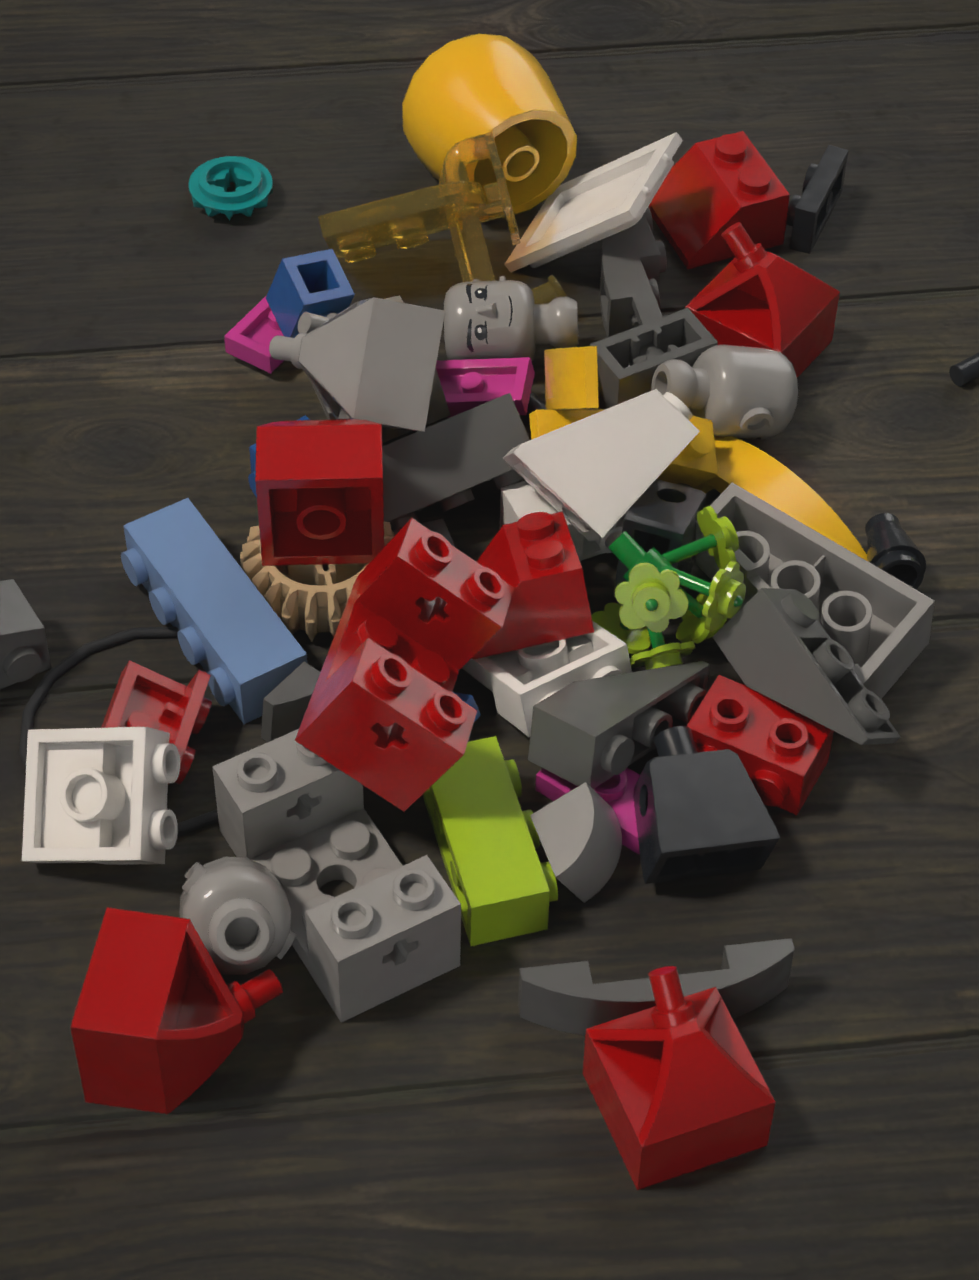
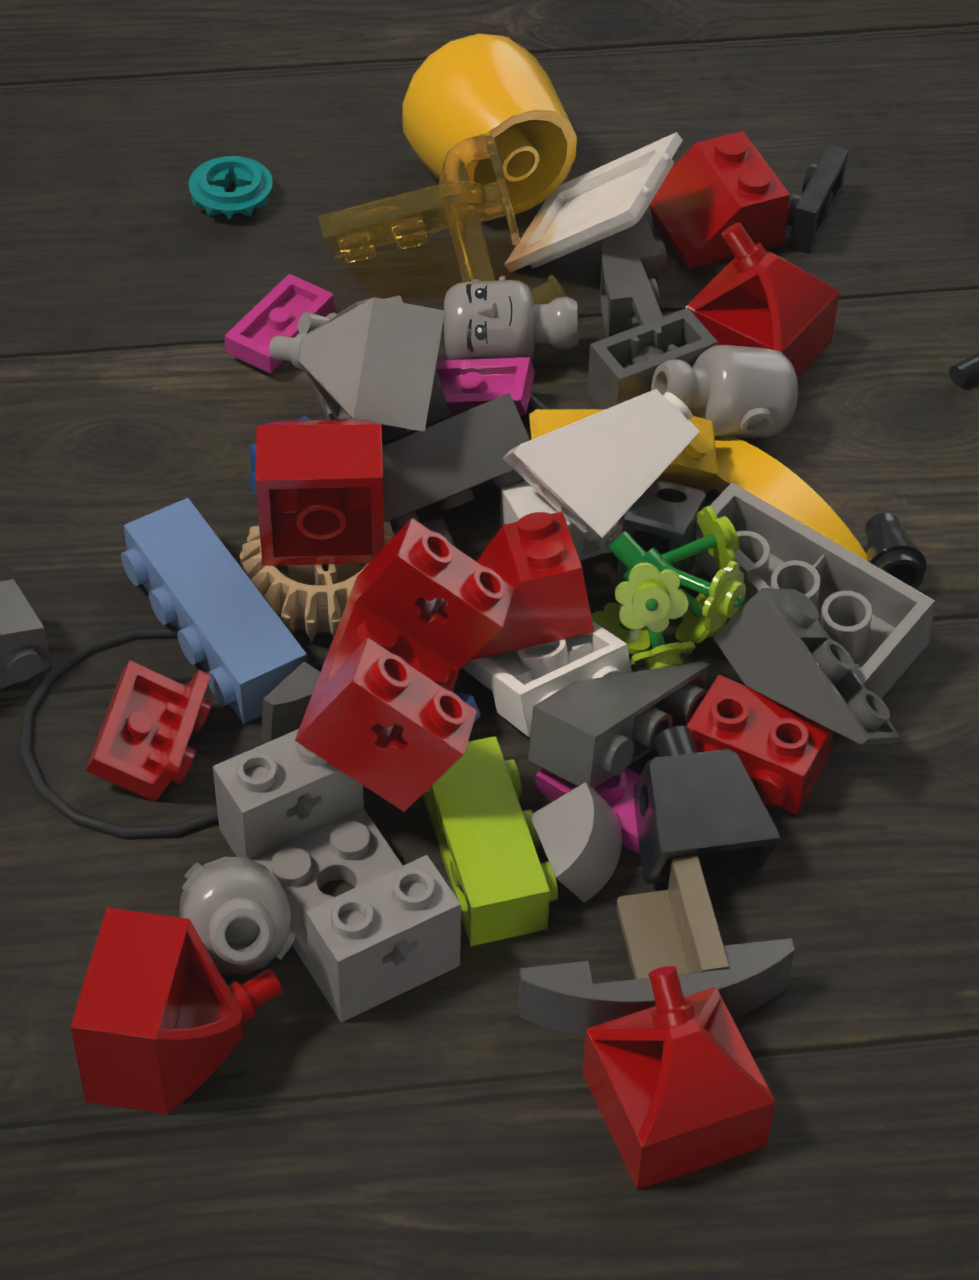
(99, 796): white plate -> none
(310, 285): blue brick -> none
(571, 378): yellow slope -> none
(673, 924): none -> dark tan panel

